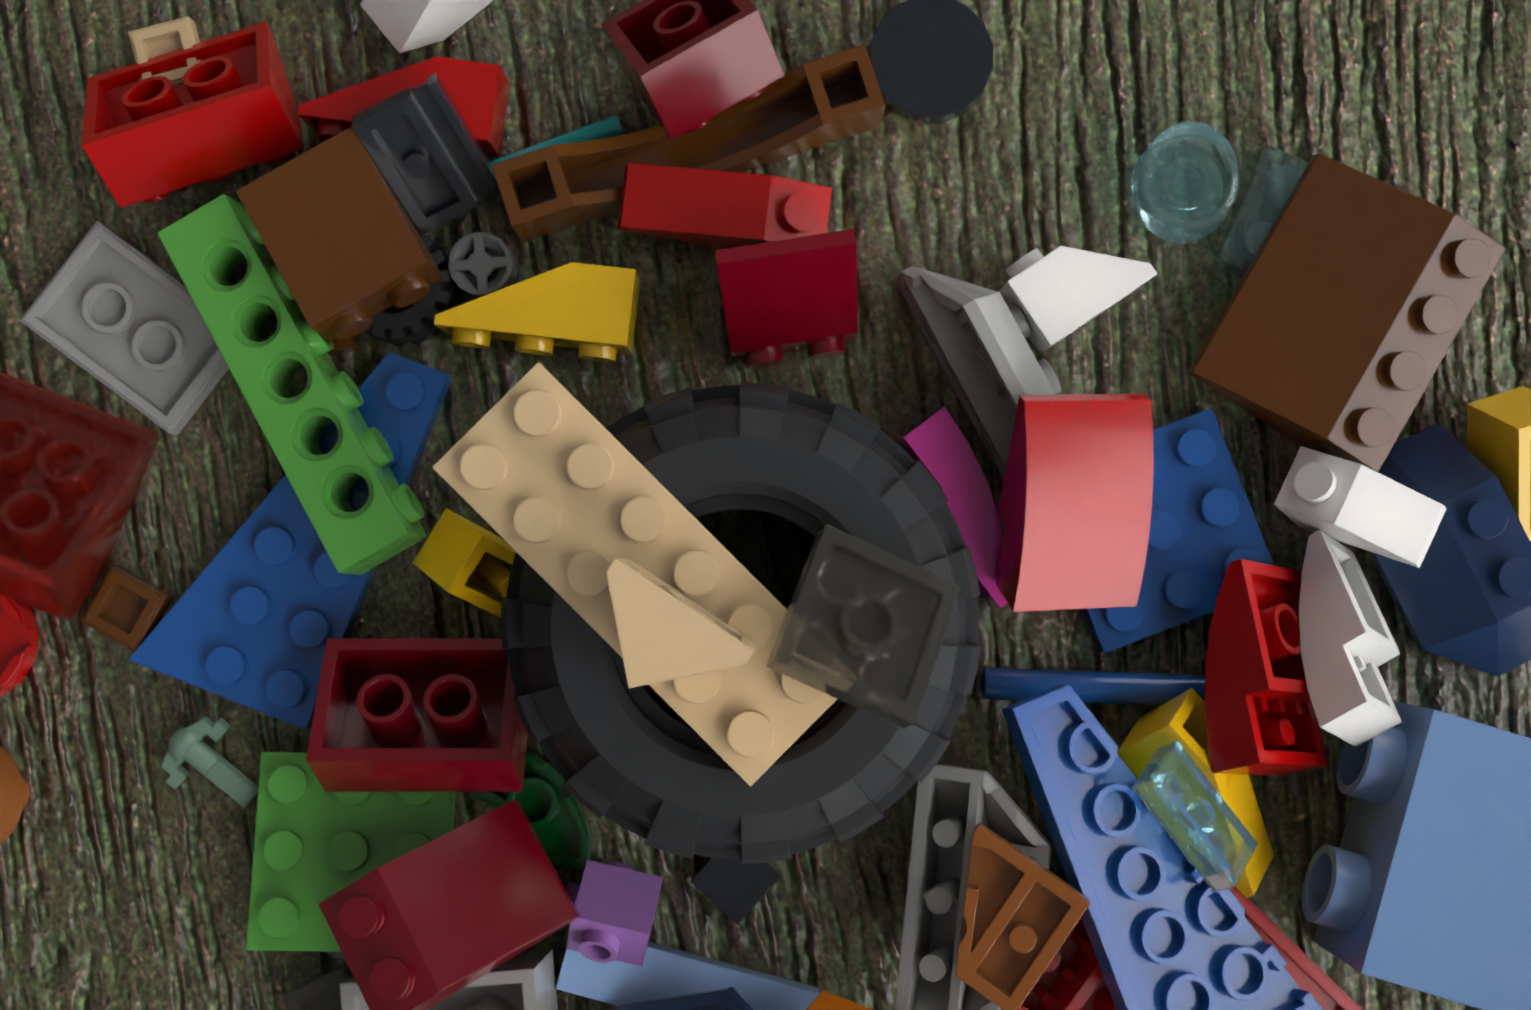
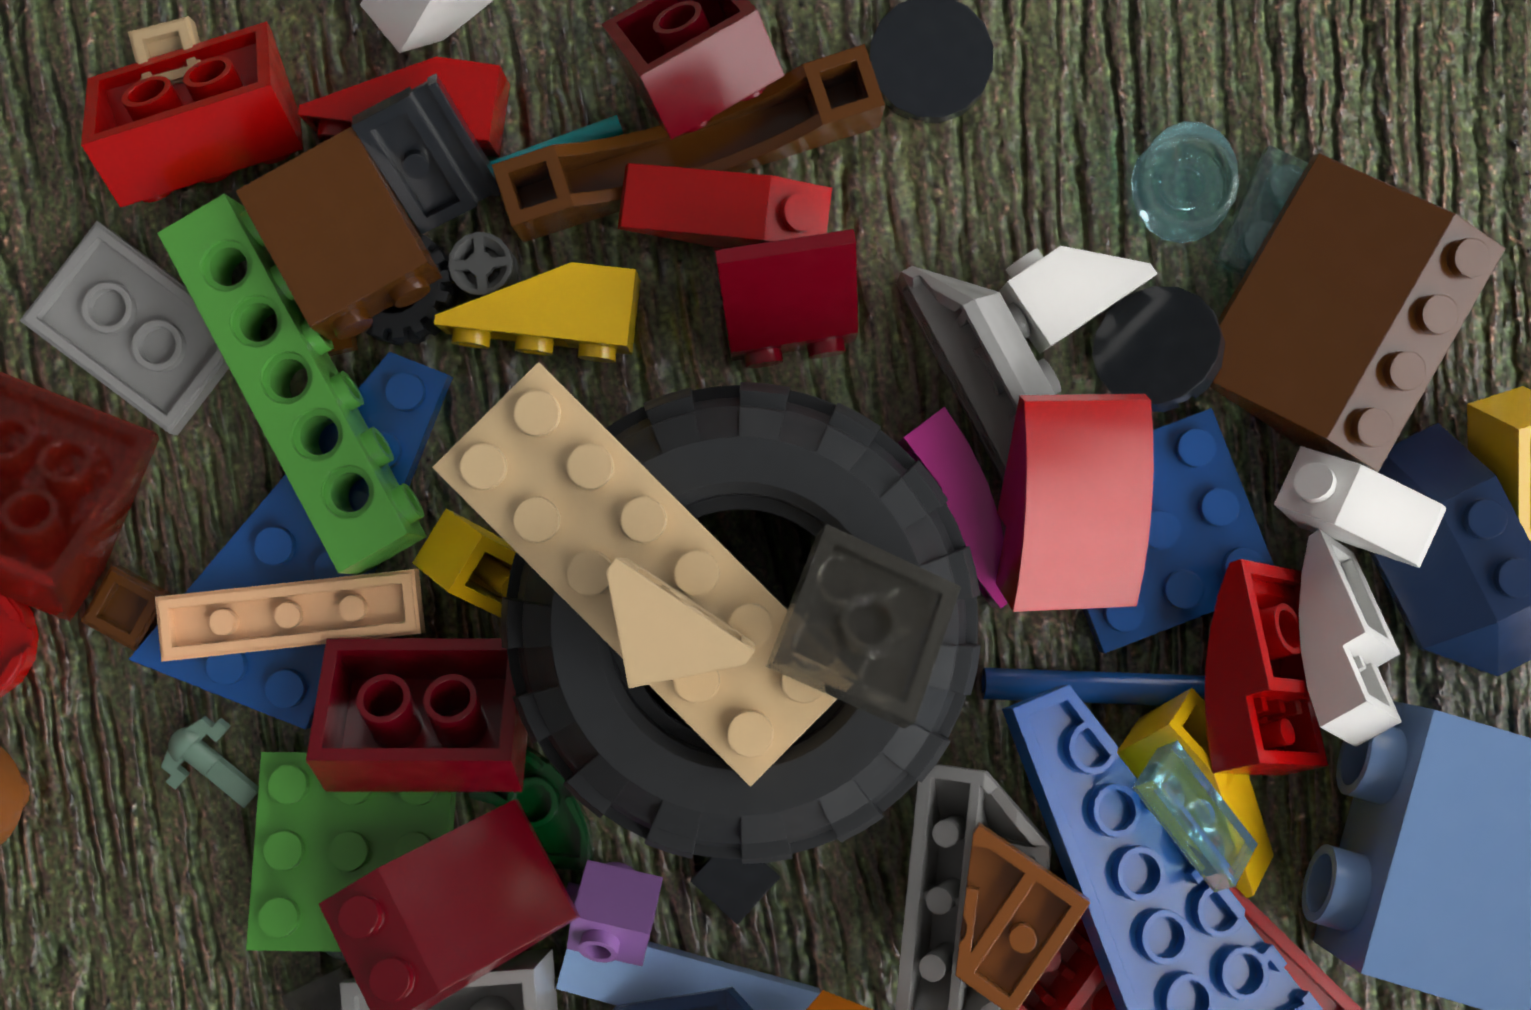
(289, 614): none -> light nougat tile
(1159, 346): none -> black tile

